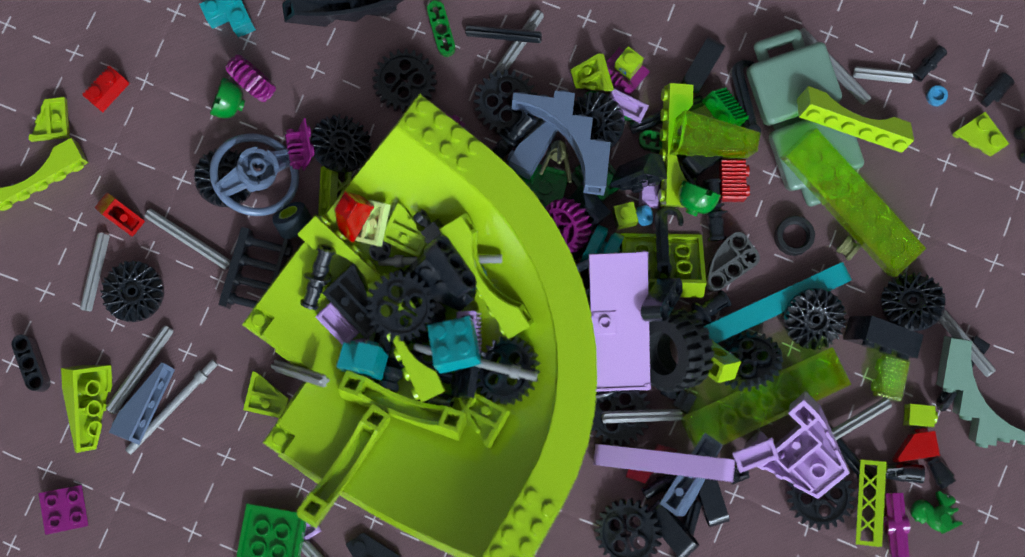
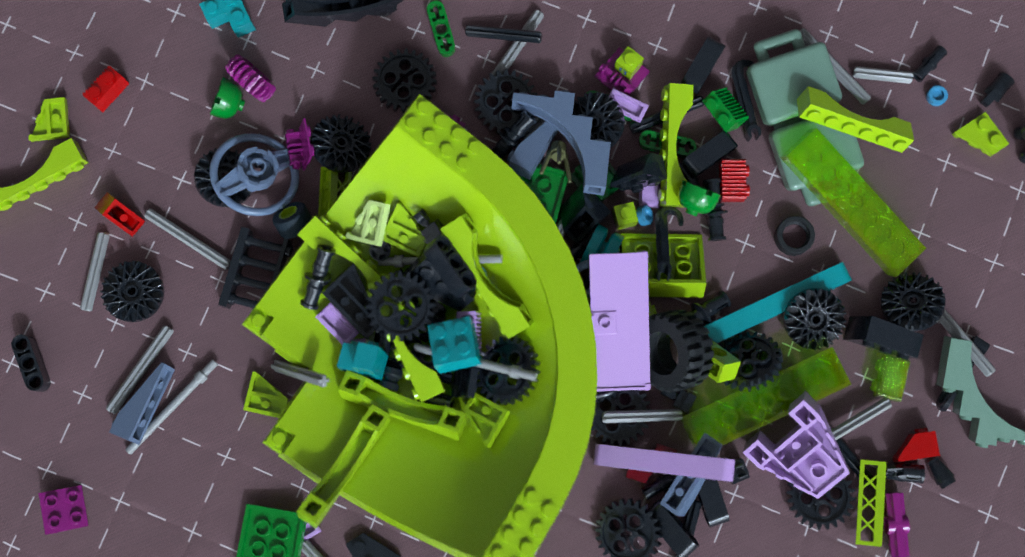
(85, 399): lime wedge -> none
(352, 214): red slope -> none
(569, 213): magenta gear -> none
(592, 74): lime wing -> none
(661, 299): black beam -> none
(712, 137): clear neon green wedge -> none
(729, 255): dark grey beam -> none
(755, 455): lavender tile -> none
(848, 248): olive wheel -> none
(920, 415): lime brick -> none
(939, 517): green animal -> none

